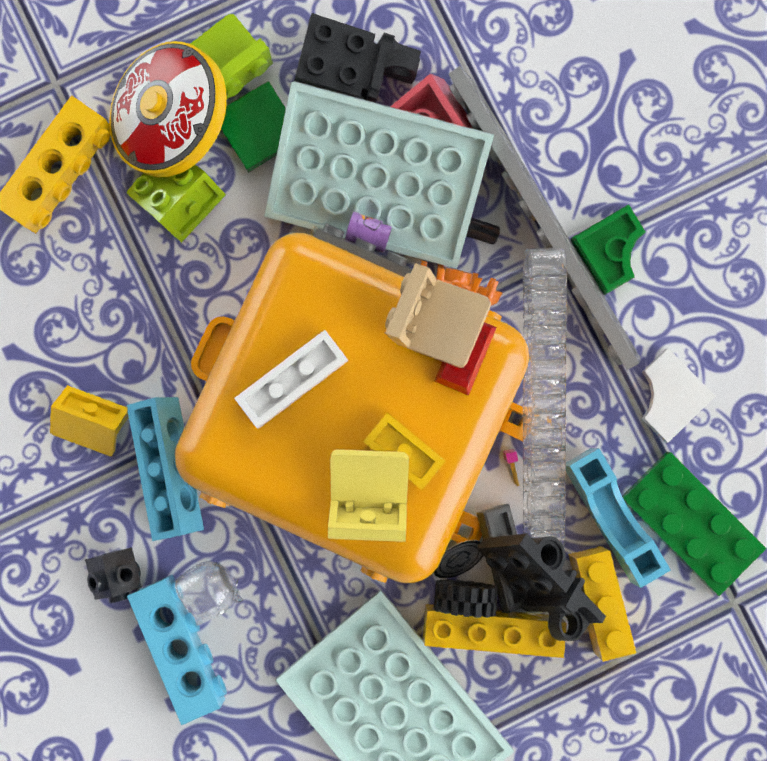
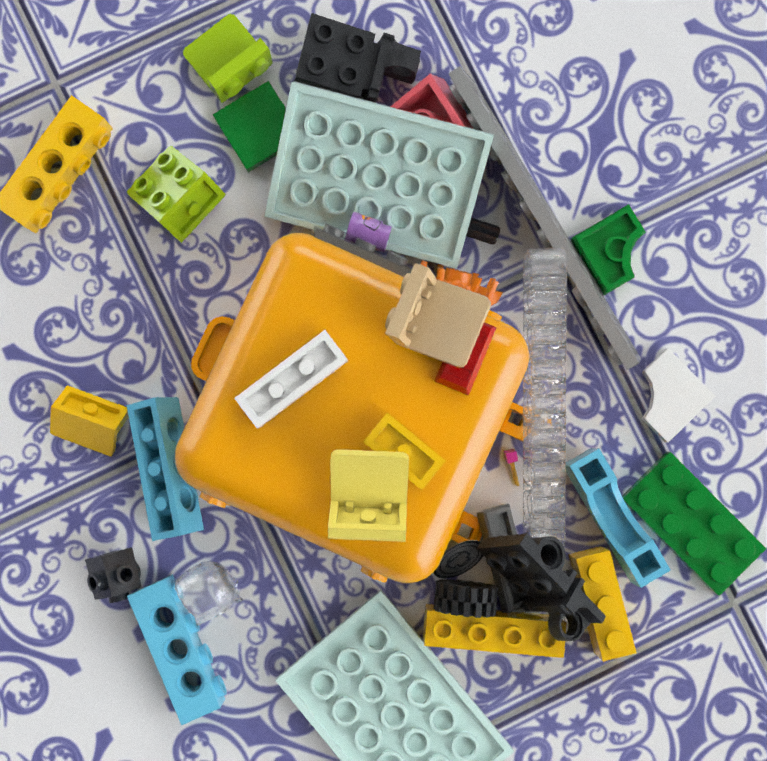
(167, 109): dish -> none

